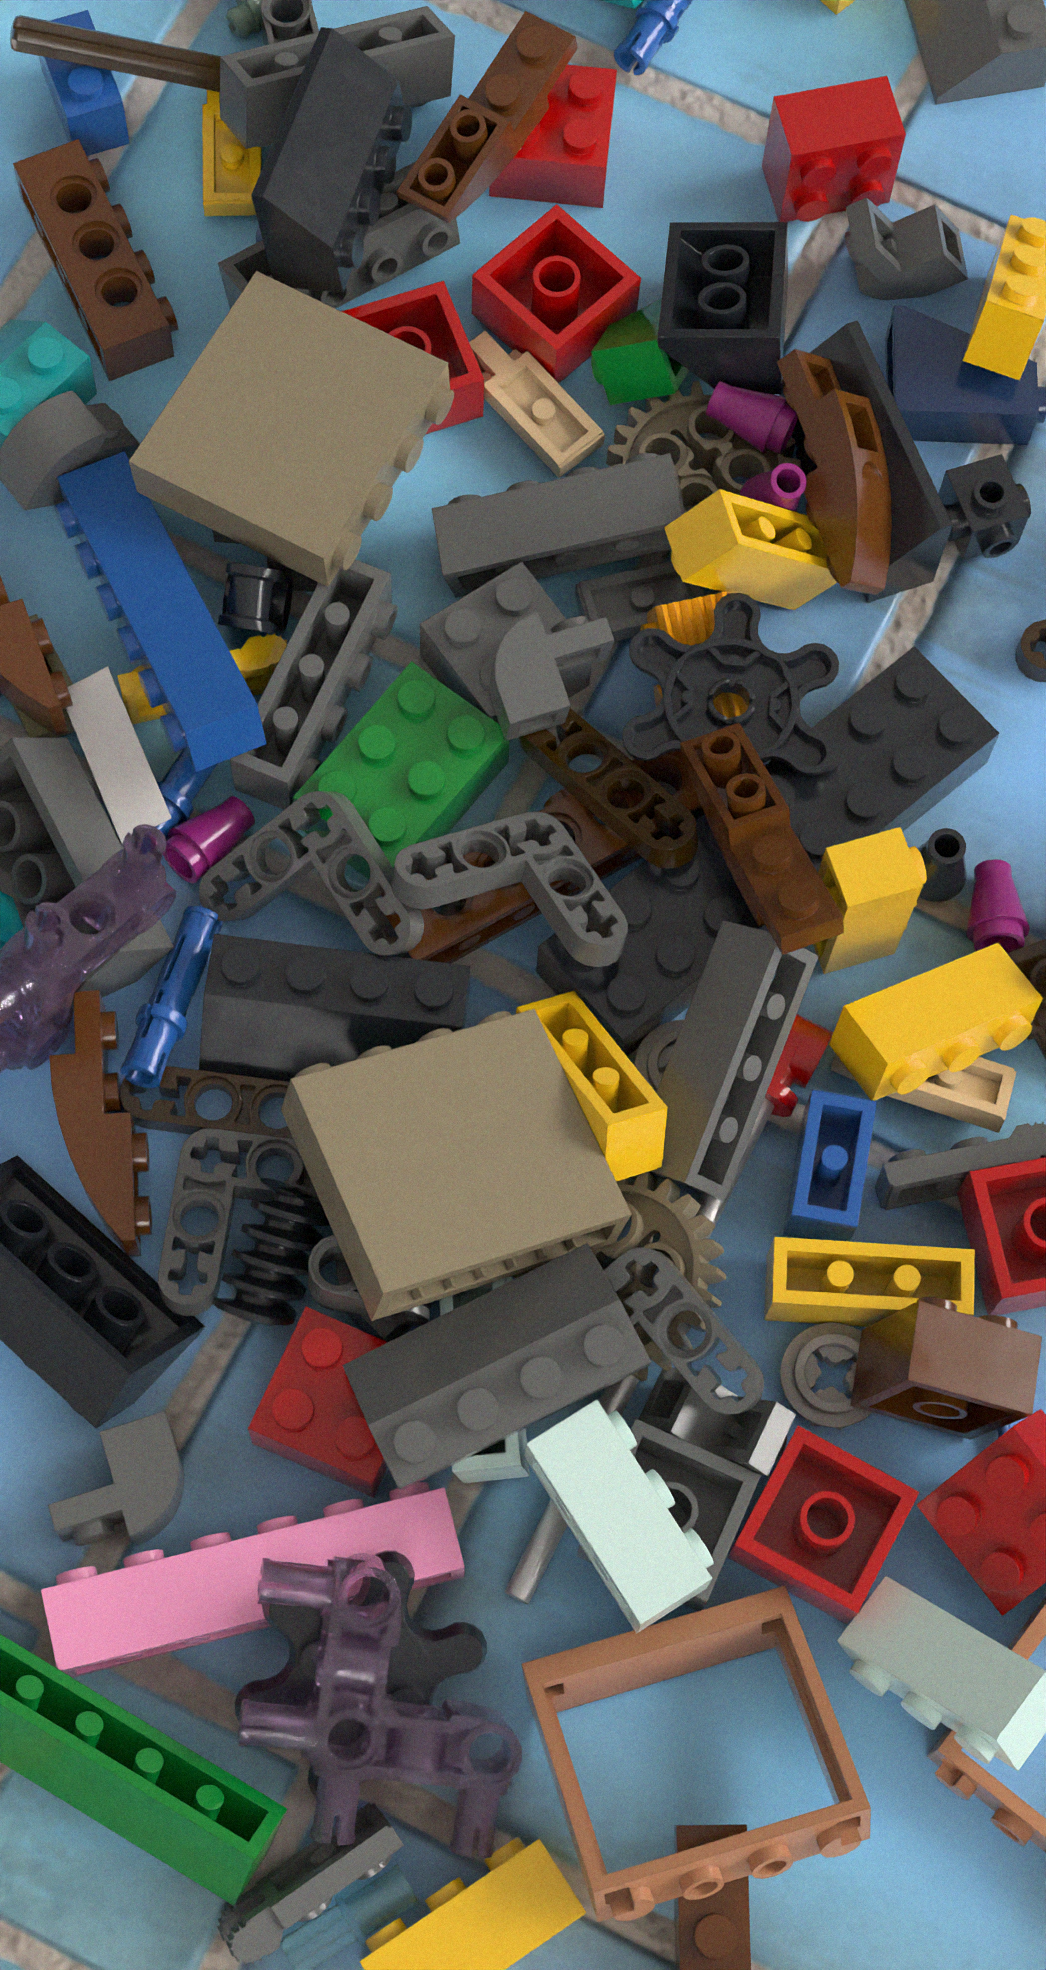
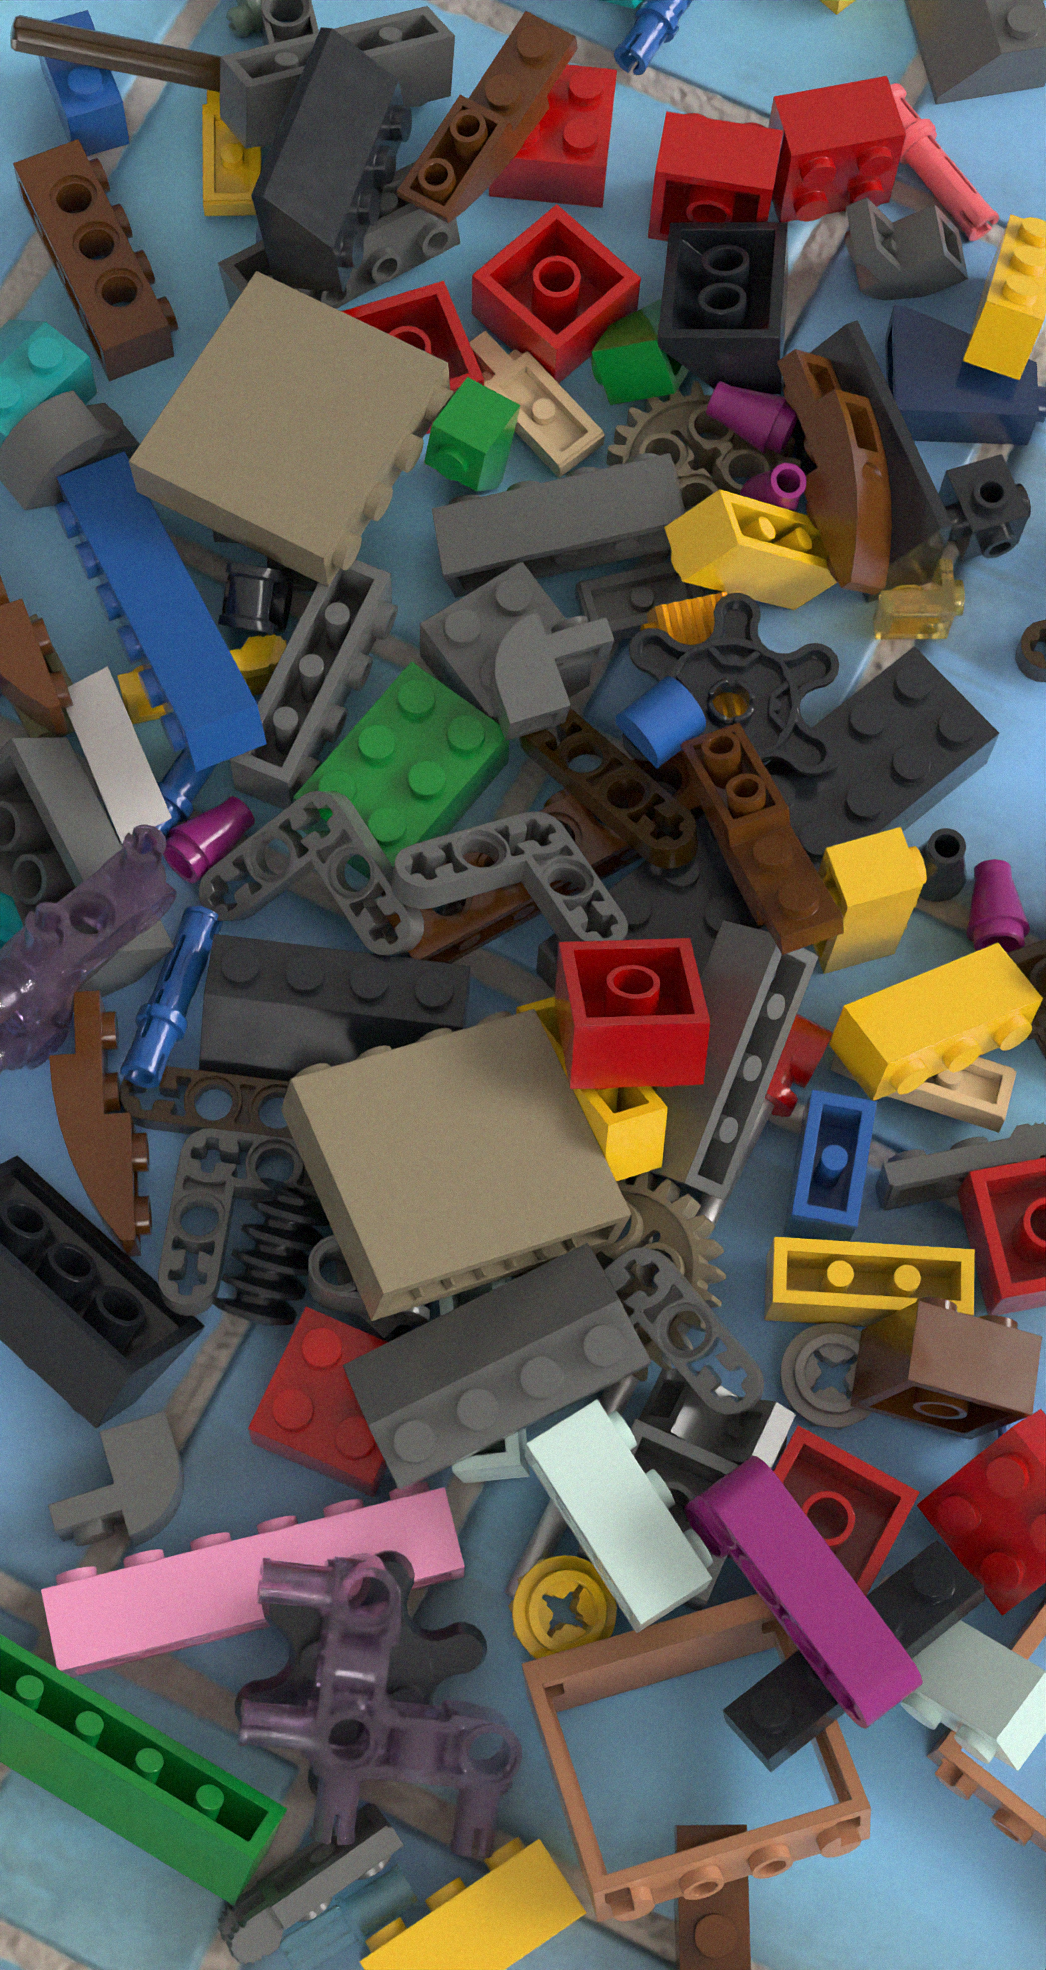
(473, 437): none -> green slope
(556, 1578): none -> yellow gear
(631, 1013): none -> red brick
(662, 720): none -> blue brick
(712, 172): none -> red brick
(793, 1702): none -> black plate
(805, 1589): none -> magenta beam
(920, 613): none -> clear yellow bracket
(941, 173): none -> coral pin

